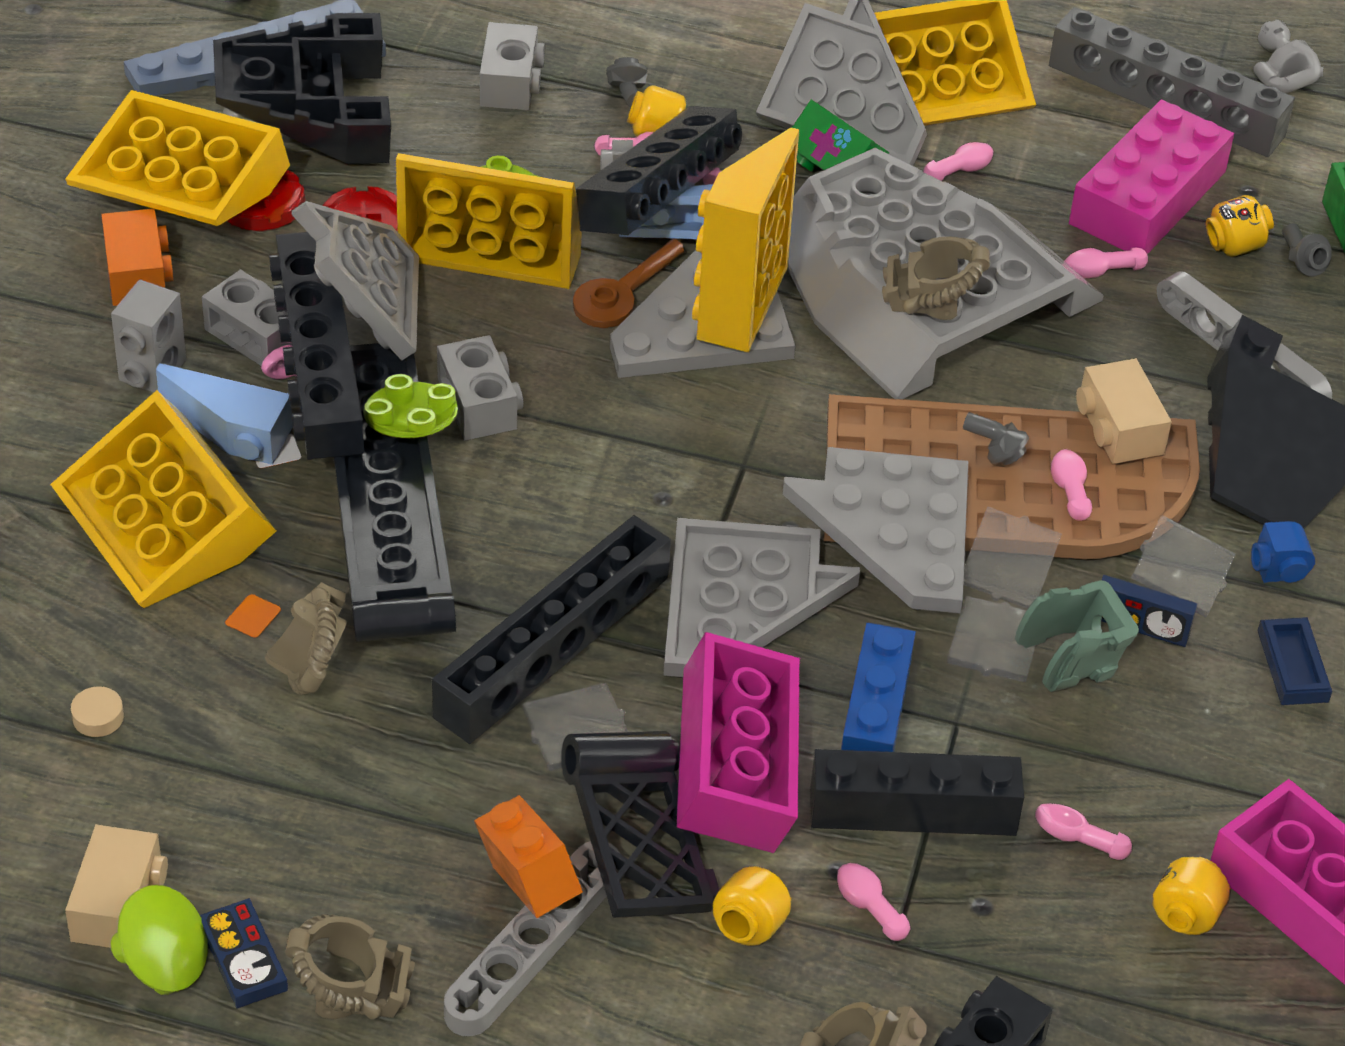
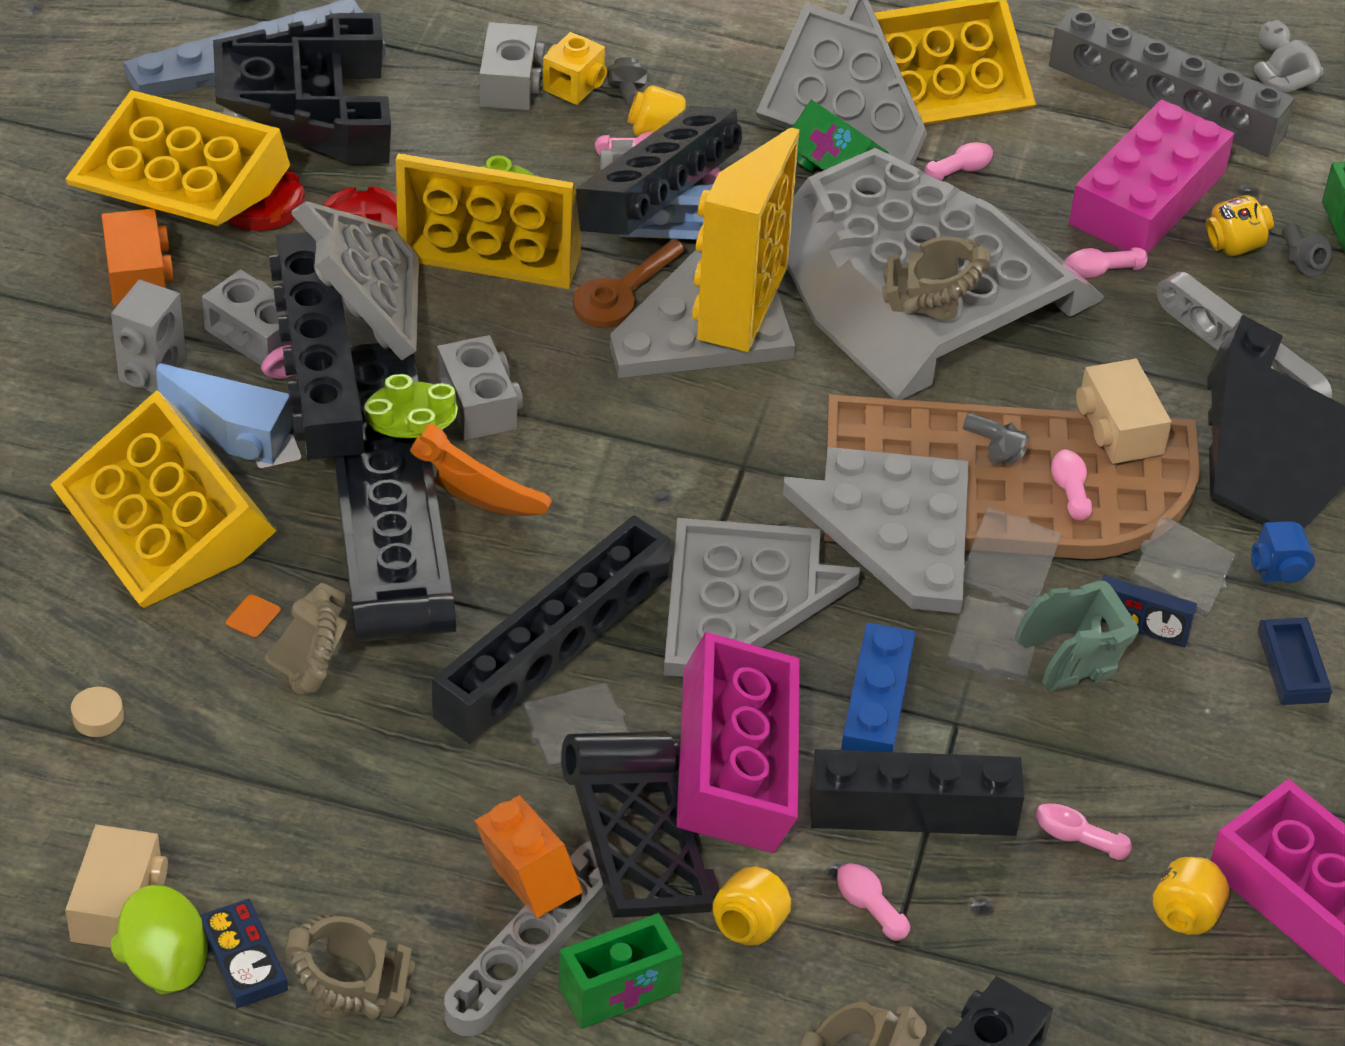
(474, 481): none -> orange piece
(574, 68): none -> yellow brick
(620, 970): none -> green brick

